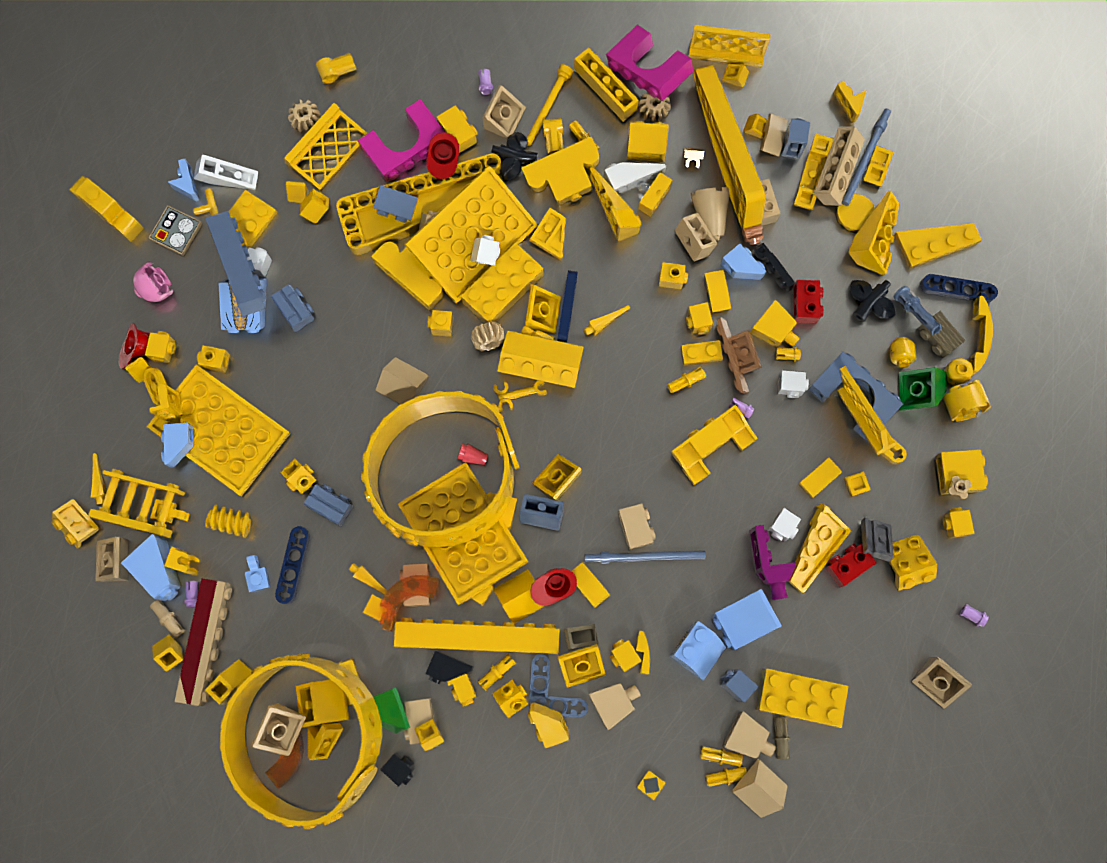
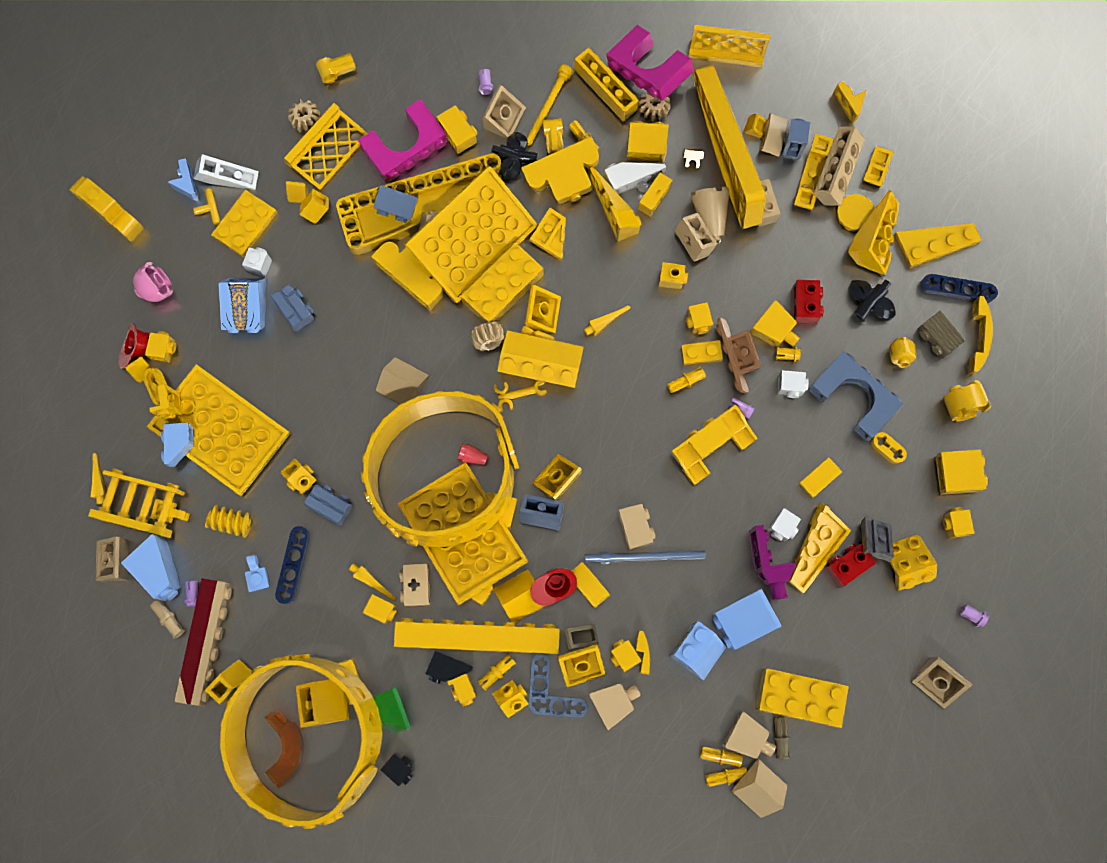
(73, 523): yellow bracket -> none
(167, 652): yellow brick -> none
(175, 230): tile -> none
(180, 561): yellow hinge -> none
(213, 359): yellow brick -> none
(235, 263): sand blue brick -> none
(278, 730): tan slope -> none
(322, 740): yellow slope -> none
(404, 589): clear orange arch -> none
(417, 714): tan brick -> none
(429, 735): yellow slope -> none
(441, 323): yellow brick -> none
(442, 155): red piece -> none
(485, 250): white brick -> none
(549, 724): yellow slope -> none
(567, 306): dark blue beam -> none
(651, 785): tile -> none
(717, 290): yellow slope -> none
(736, 74): yellow slope -> none
(738, 685): sand blue brick -> none
(742, 265): light blue slope -> none
(753, 234): nougat plate -> none
(774, 266): black hinge -> none
(857, 484): yellow tile -> none
(864, 414): yellow fence -> none
(879, 127): sand blue bar -> none
(912, 304): sand blue pin -> none
(922, 388): green slope -> none
(954, 490): tan plate -> none
(958, 371): yellow head -> none

